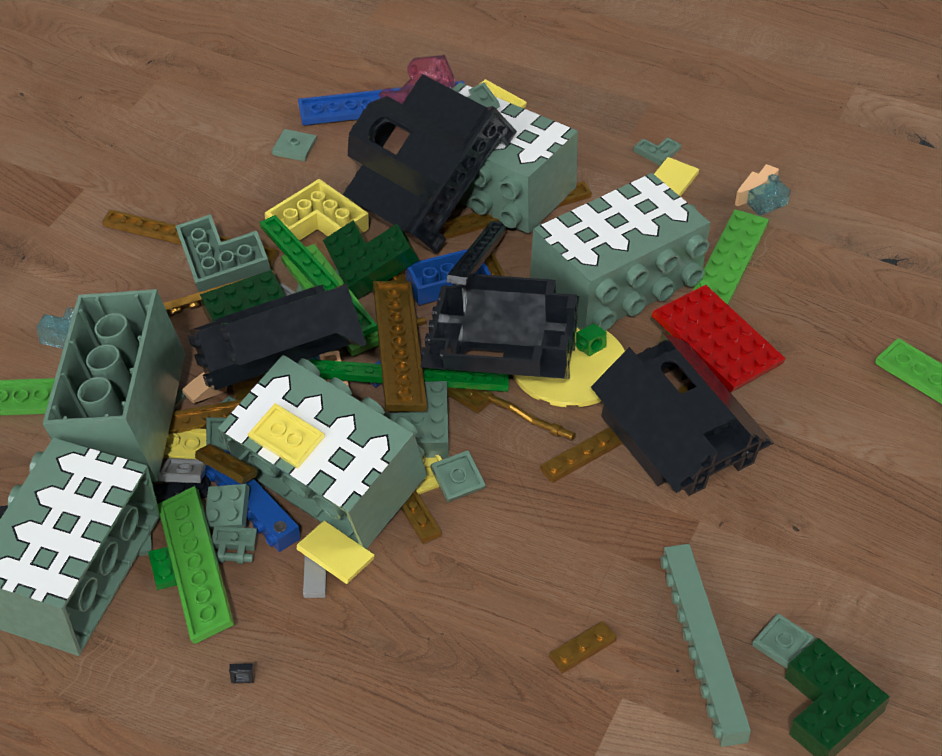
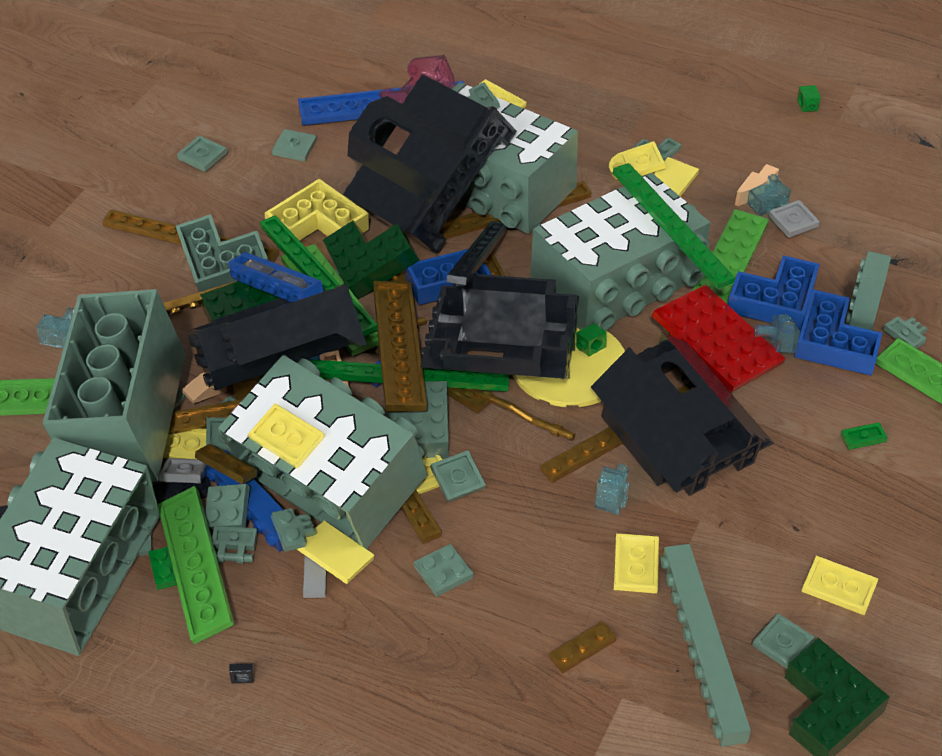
(202, 153): none -> sand green plate
(273, 278): none -> blue piece
(292, 529): none -> sand green hinge
(443, 570): none -> sand green plate
(612, 489): none -> clear light blue brick
(636, 563): none -> light yellow tile
(643, 158): none -> light yellow plate
(674, 226): none -> green plate
(782, 333): none -> clear light blue brick
(787, 294): none -> blue brick
(793, 218): none -> light grey plate
(808, 98): none -> green brick
(833, 343): none -> blue brick
(840, 585): none -> light yellow tile
(864, 436): none -> green plate
(868, 290): none -> sand green brick
(907, 331): none -> sand green hinge

